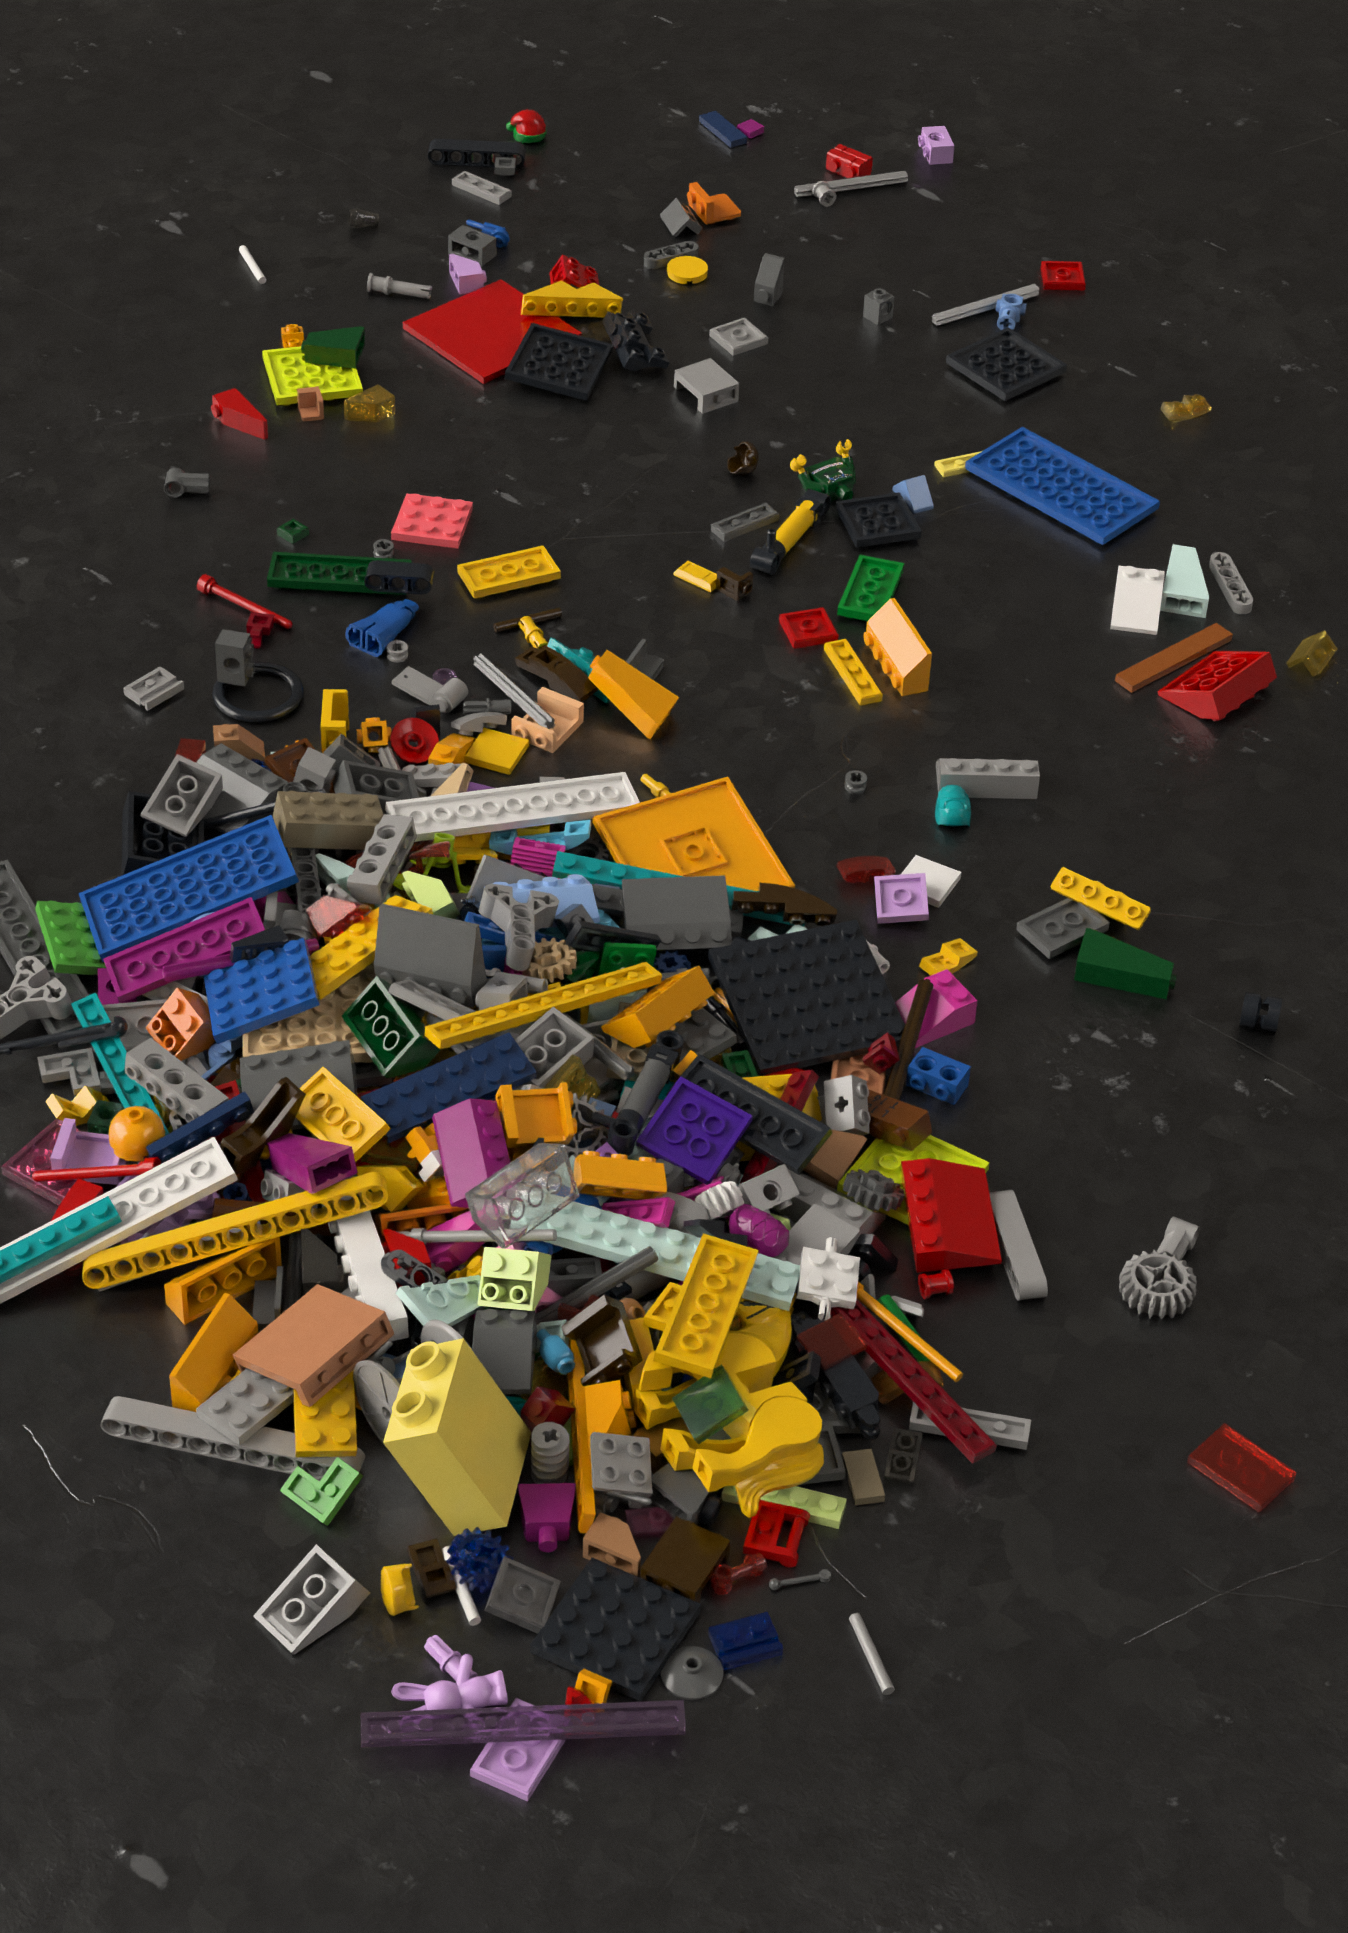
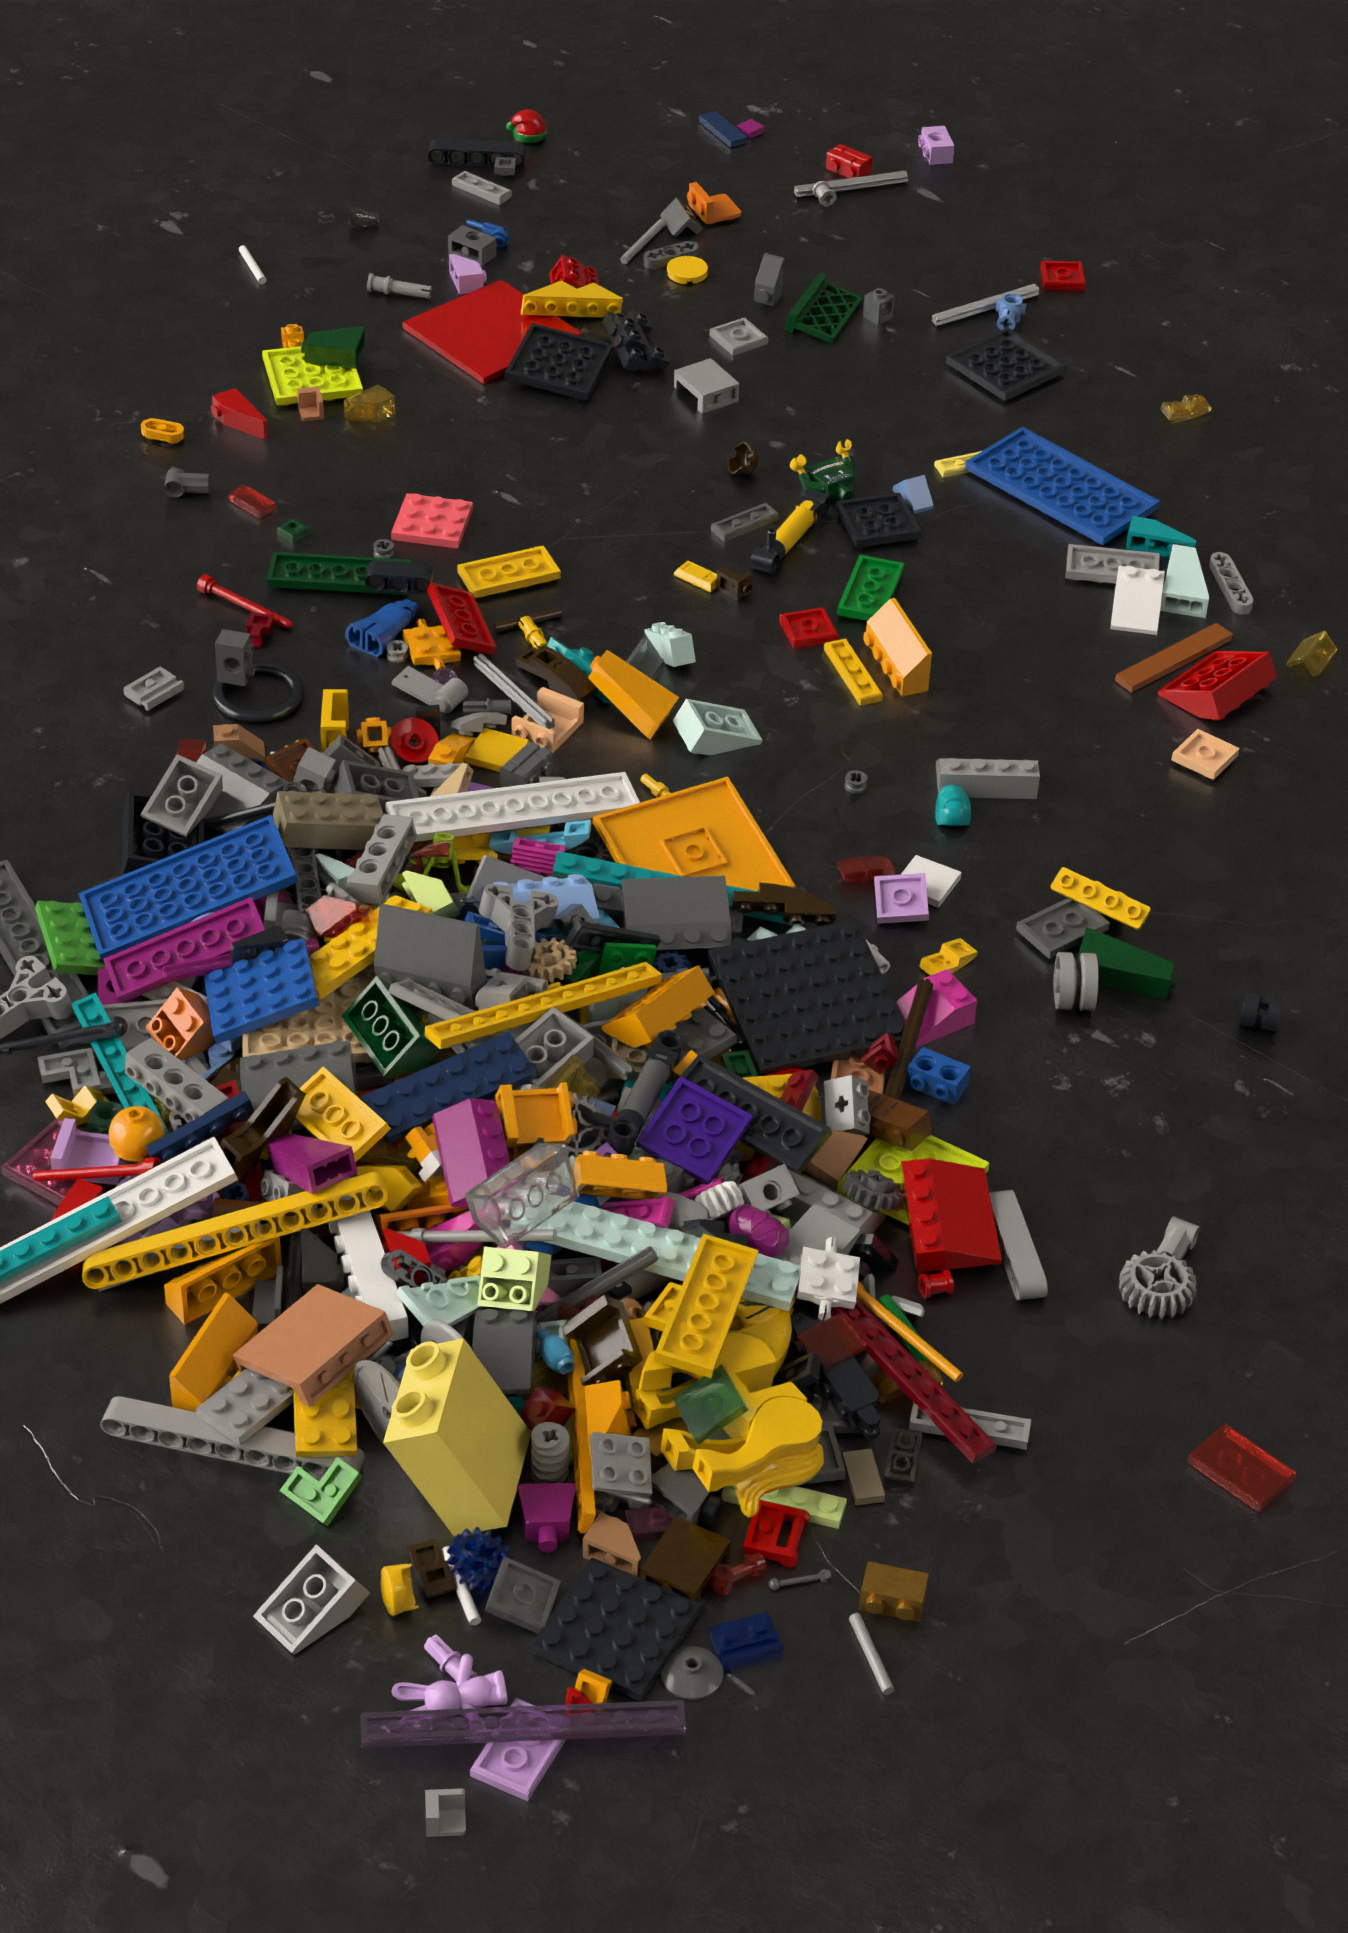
(162, 430): none -> light orange plate
(251, 501): none -> clear red tile
(430, 645): none -> light orange plate
(445, 1812): none -> light grey panel
(461, 619): none -> red plate
(527, 766): none -> dark grey brick
(642, 241): none -> light grey bar
(672, 644): none -> light aqua slope
(714, 728): none -> light aqua slope
(810, 303): none -> dark green fence
(893, 1591): none -> pearl gold brick
(1075, 980): none -> light grey wheel
(1102, 563): none -> light grey plate
(1155, 537): none -> teal slope
(1205, 754): none -> light nougat plate

